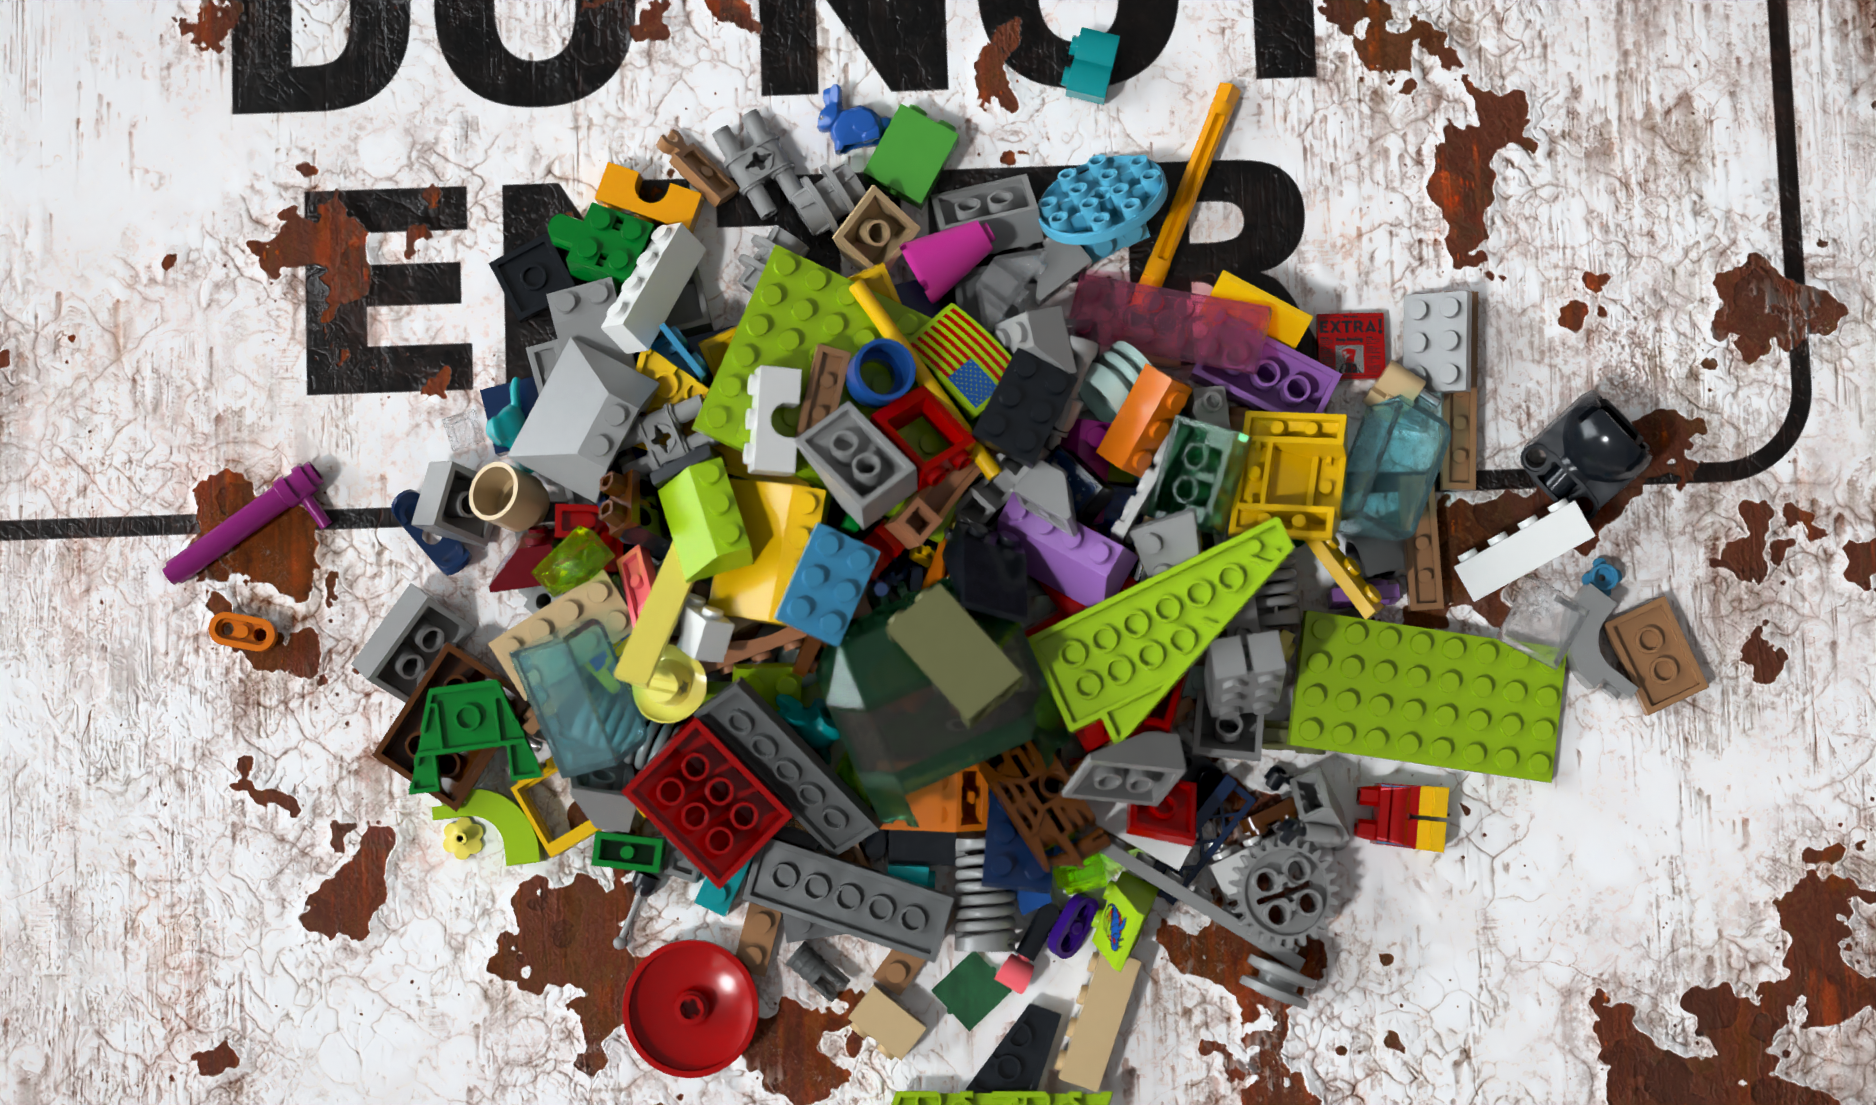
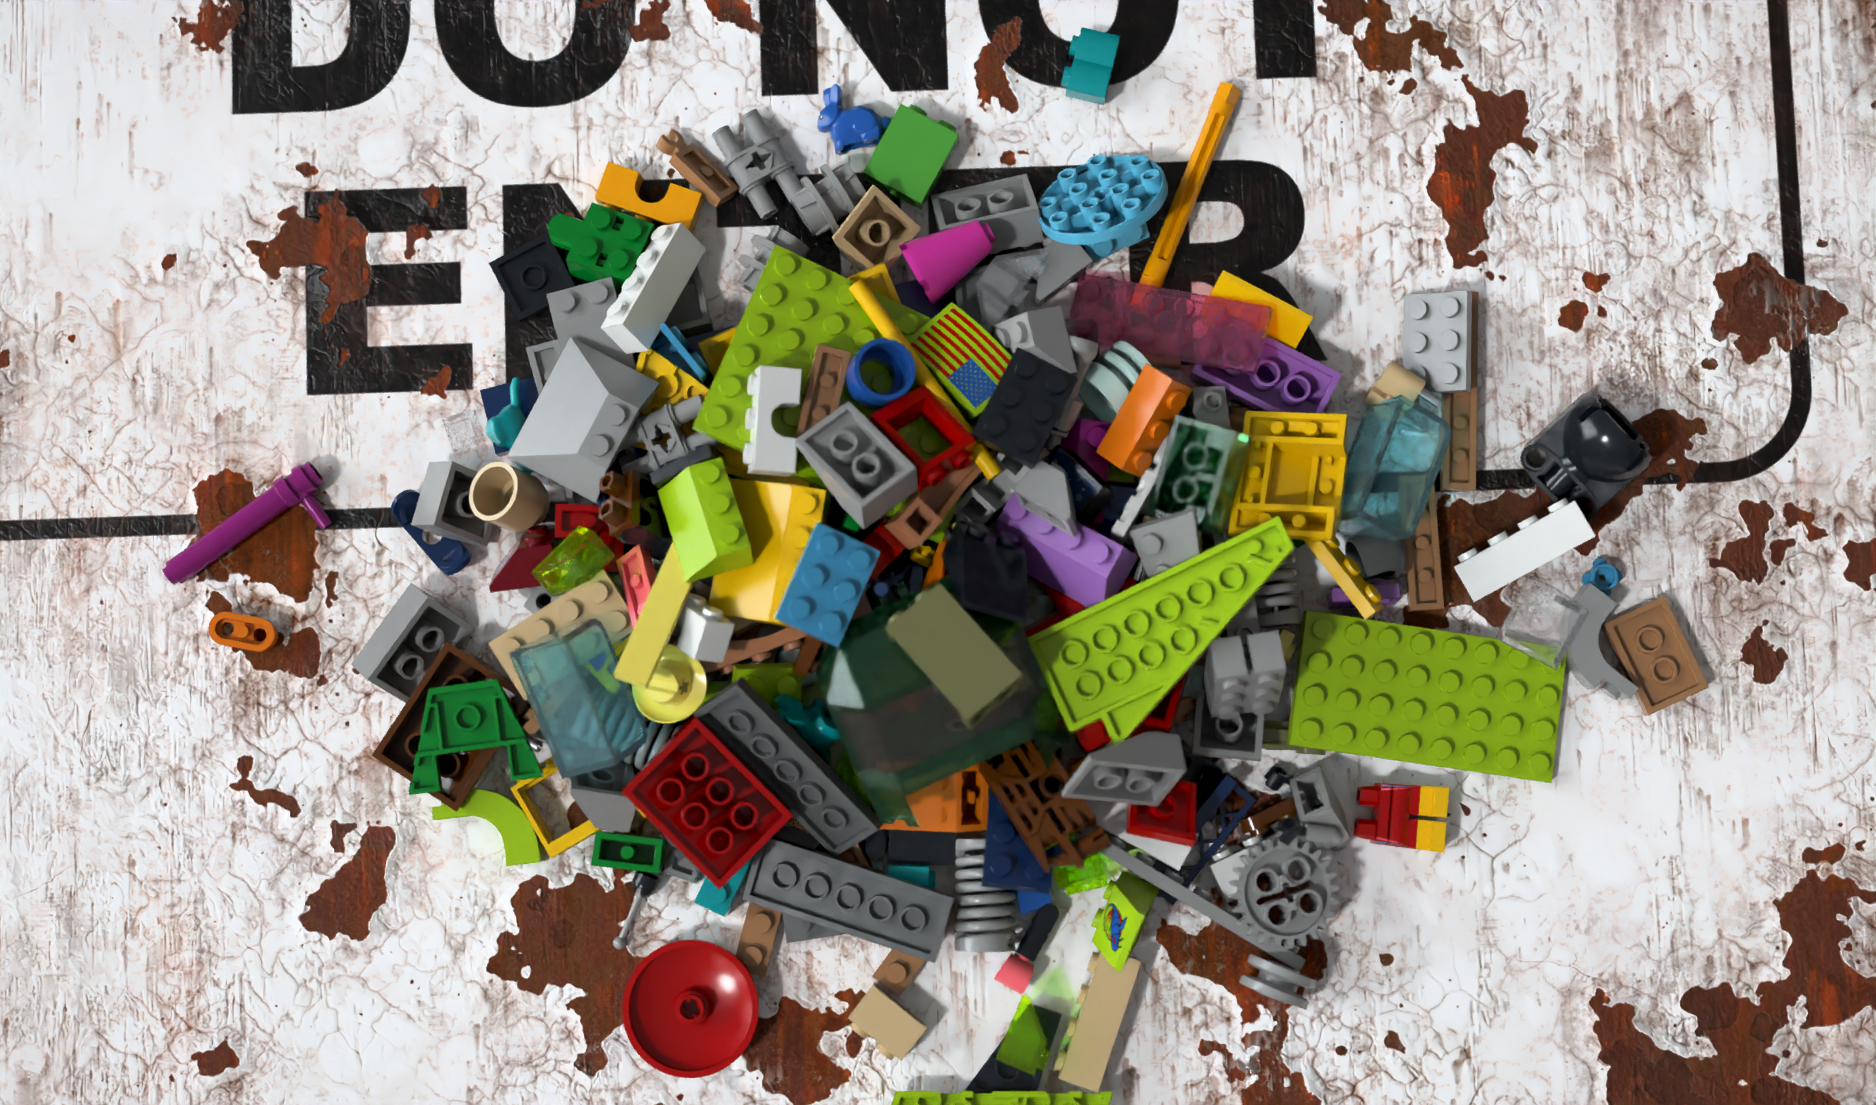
(471, 836): light yellow plant -> none
(810, 967): dark grey hinge -> none
(971, 990): clear green piece -> none
(1025, 1039): none -> clear neon green slope
(1072, 925): dark purple plate -> none
(1352, 344): red tile -> none

